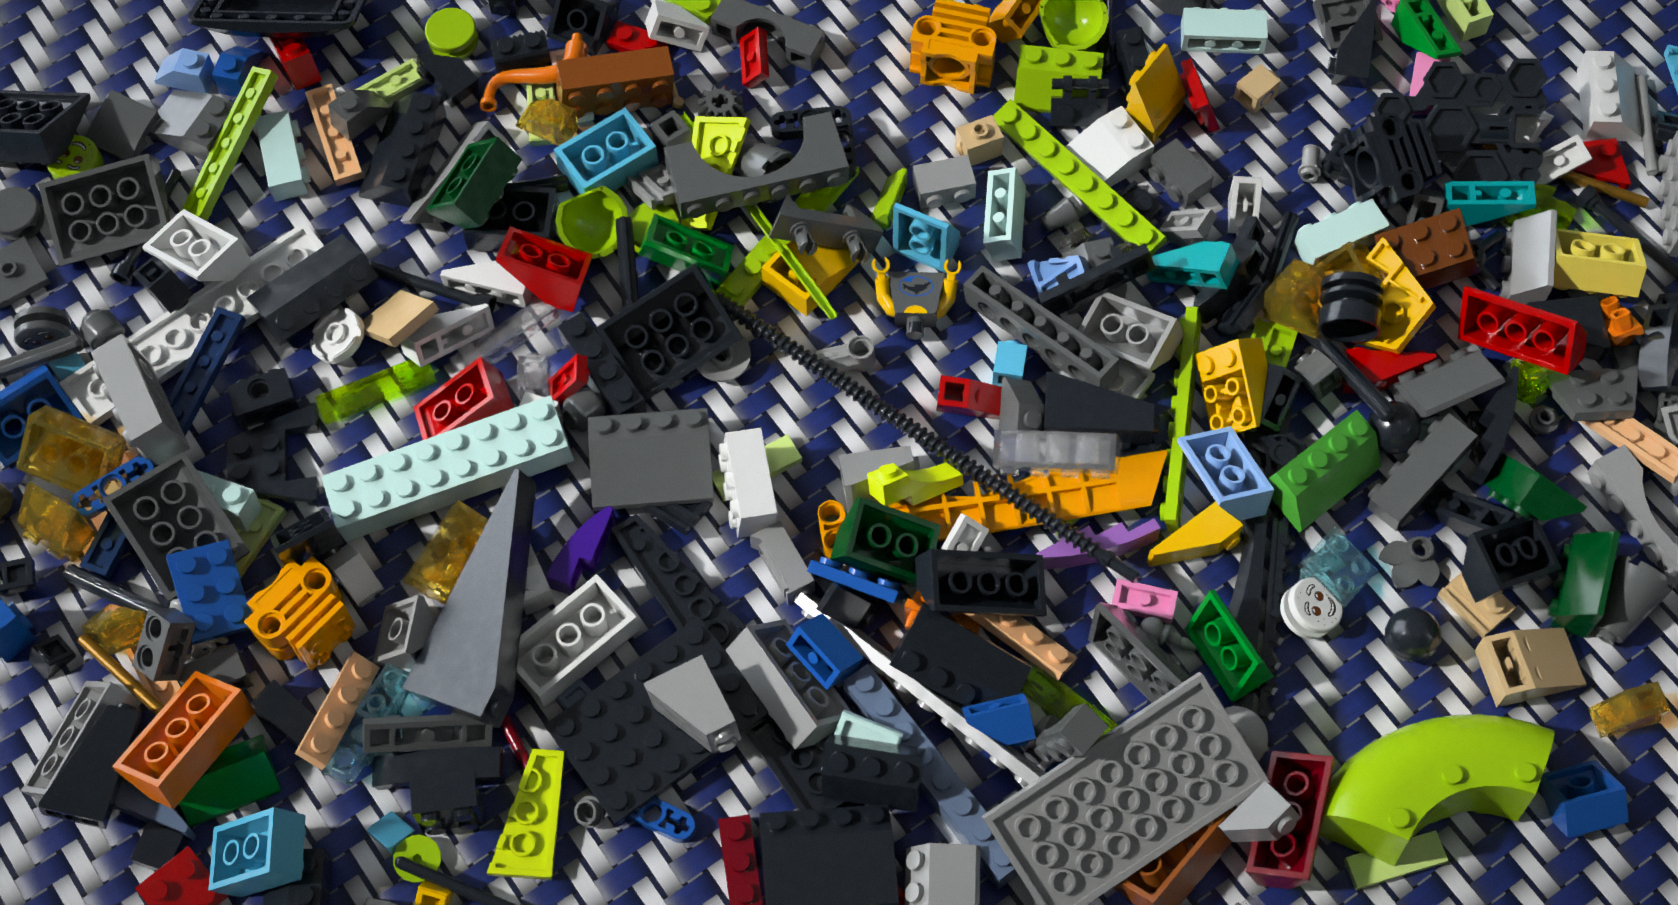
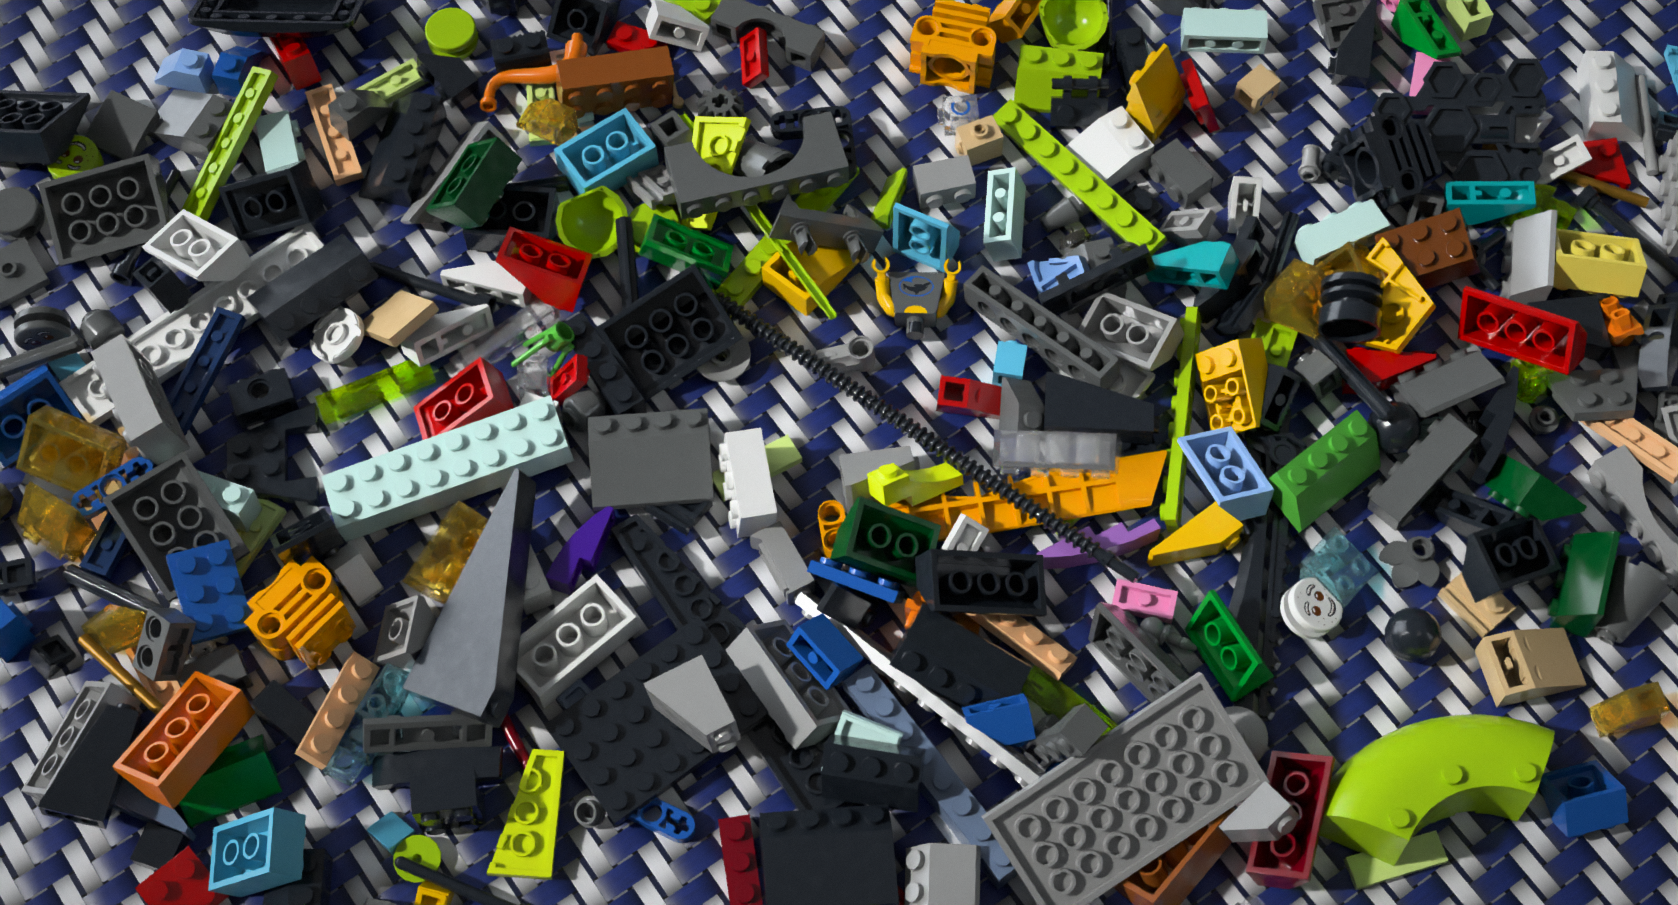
(272, 201): none -> black slope
(555, 339): none -> bright green plant
(957, 112): none -> clear brick

